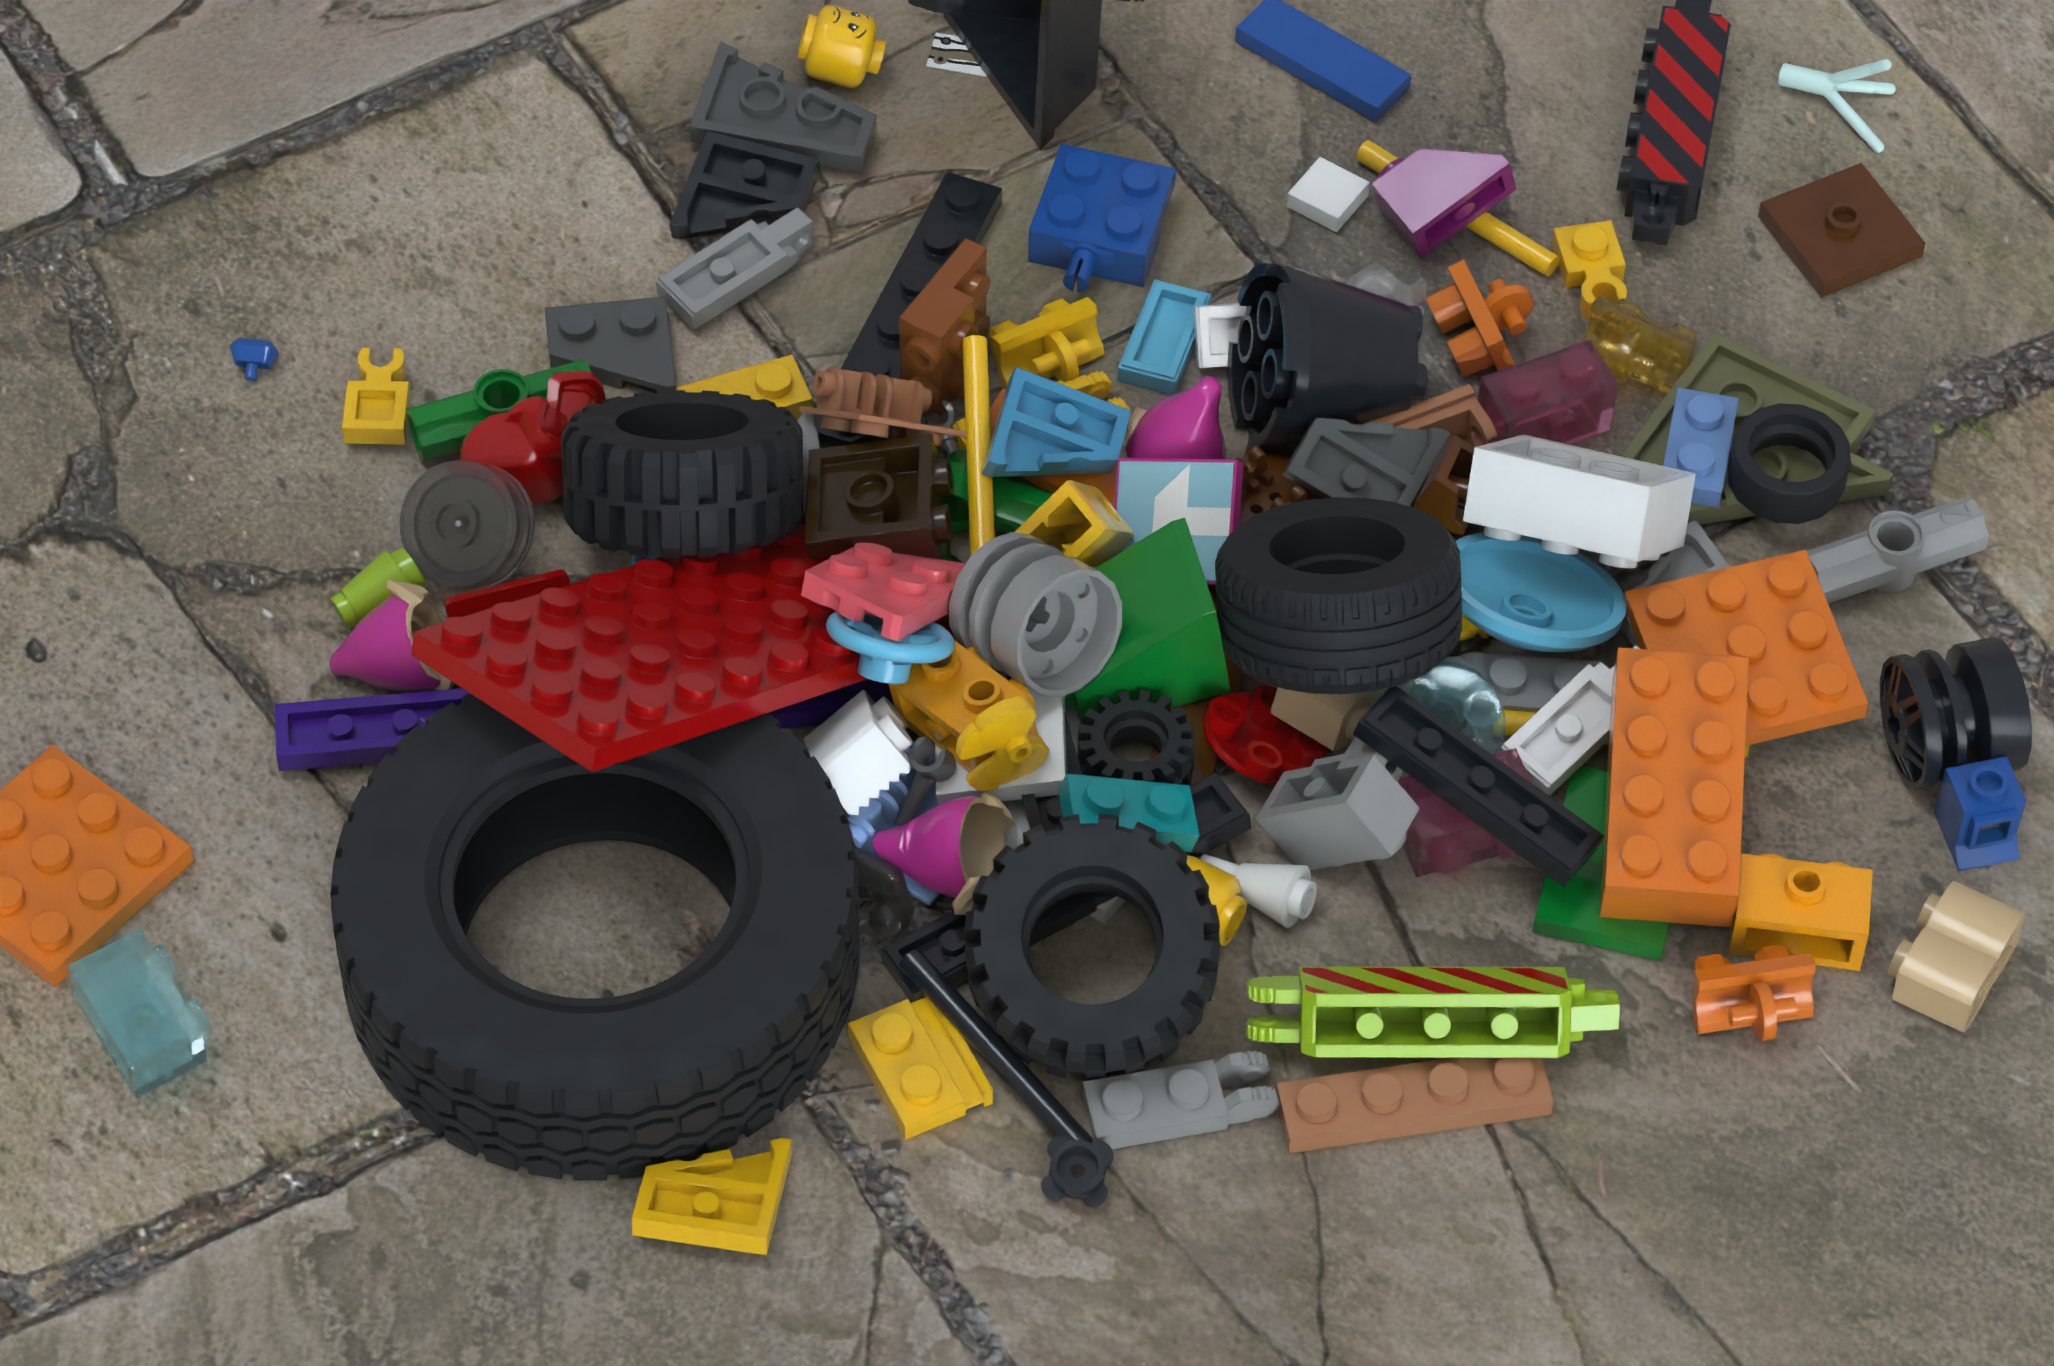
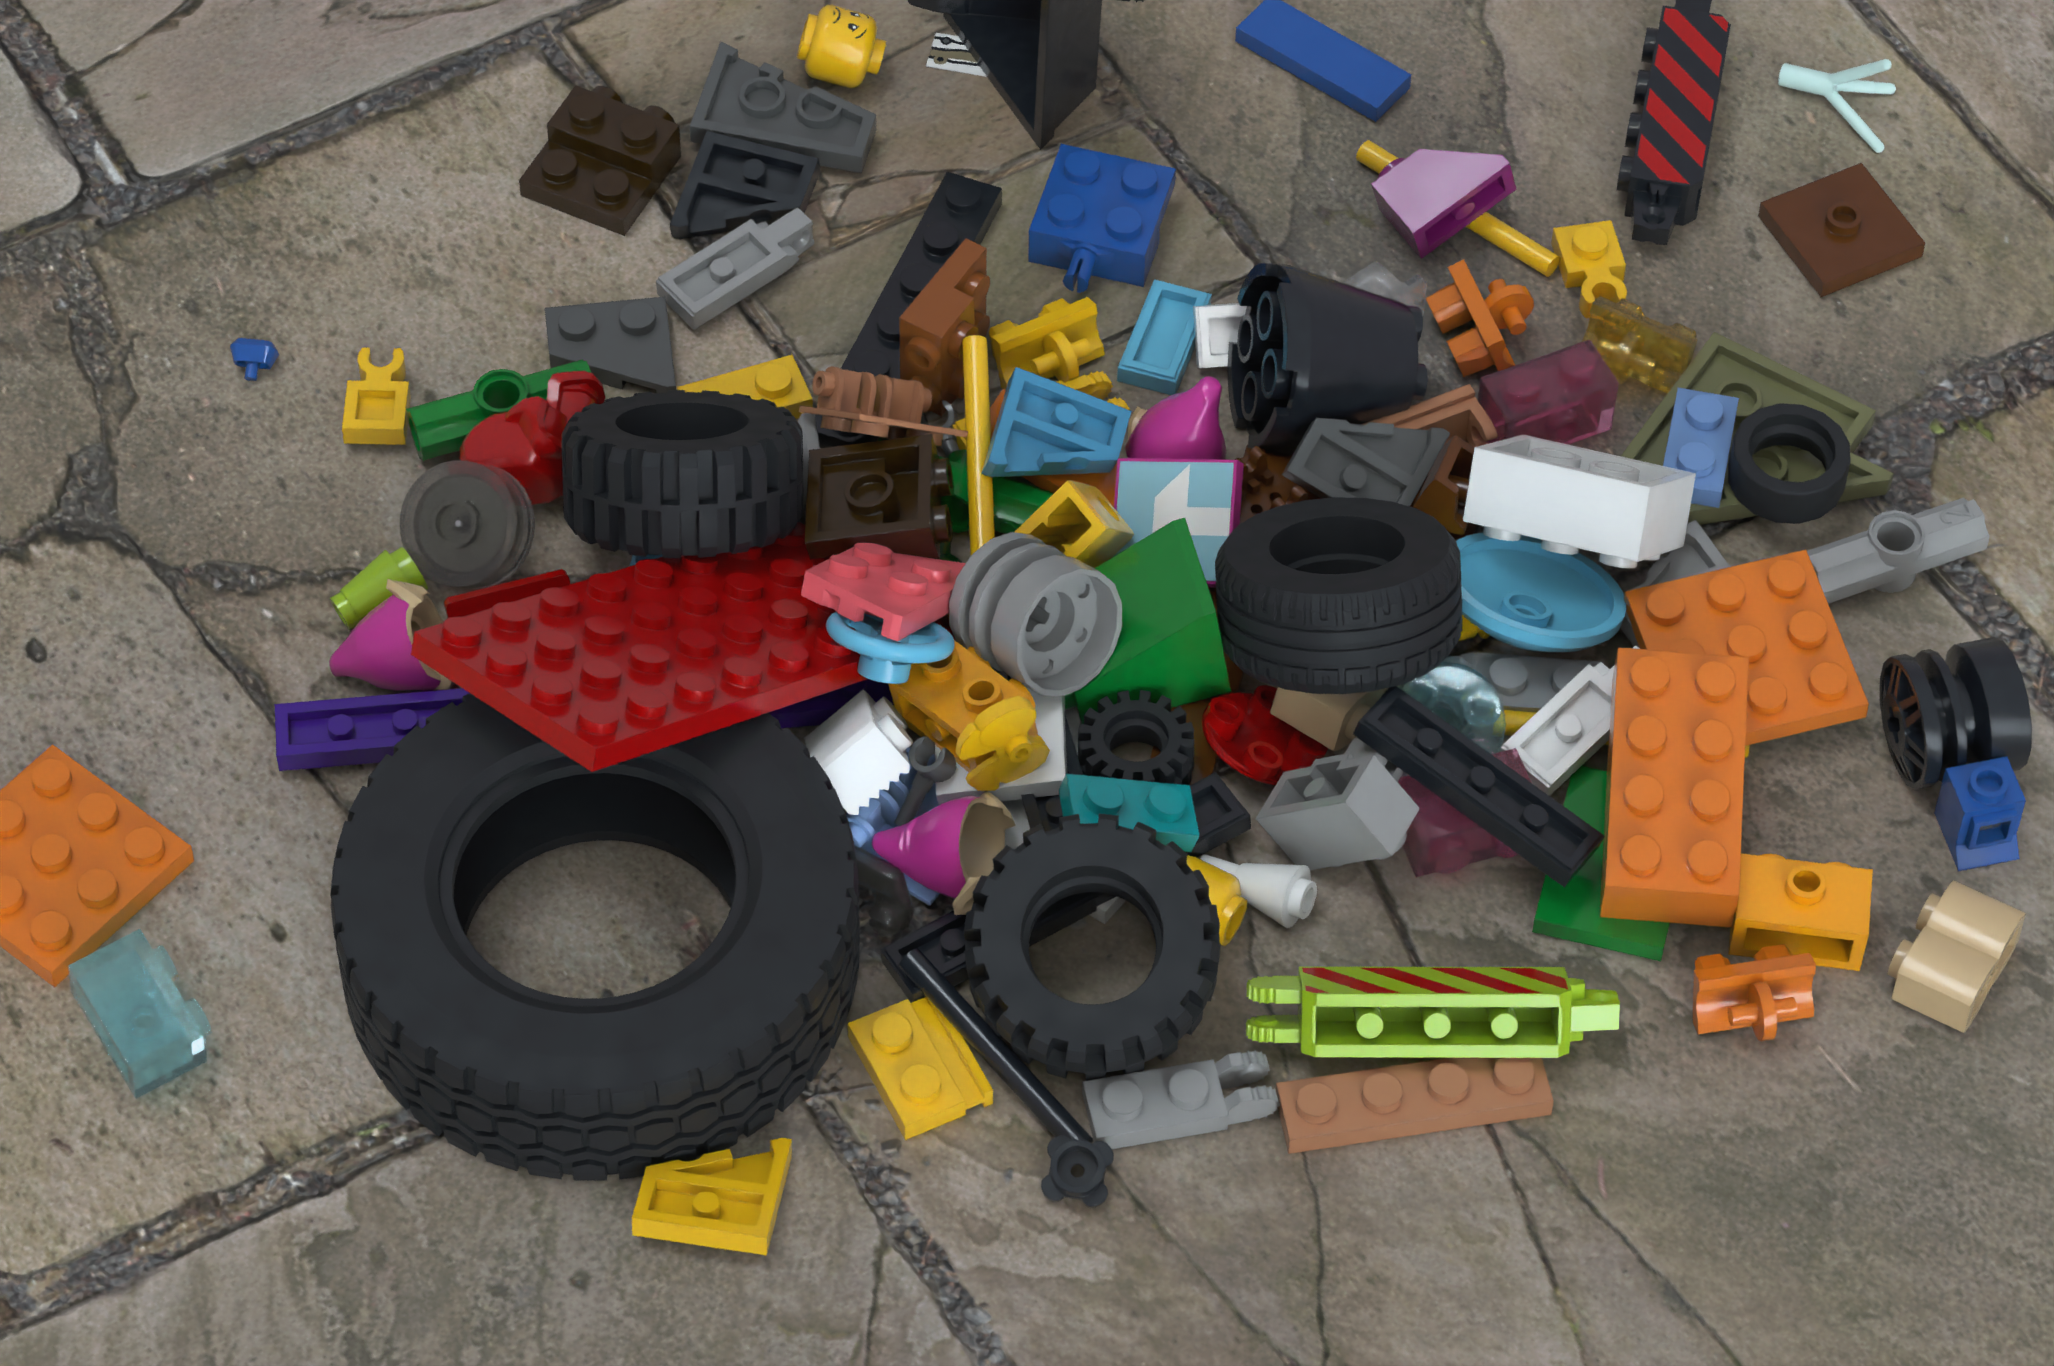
(602, 158): none -> dark brown plate
(1328, 194): white tile -> none

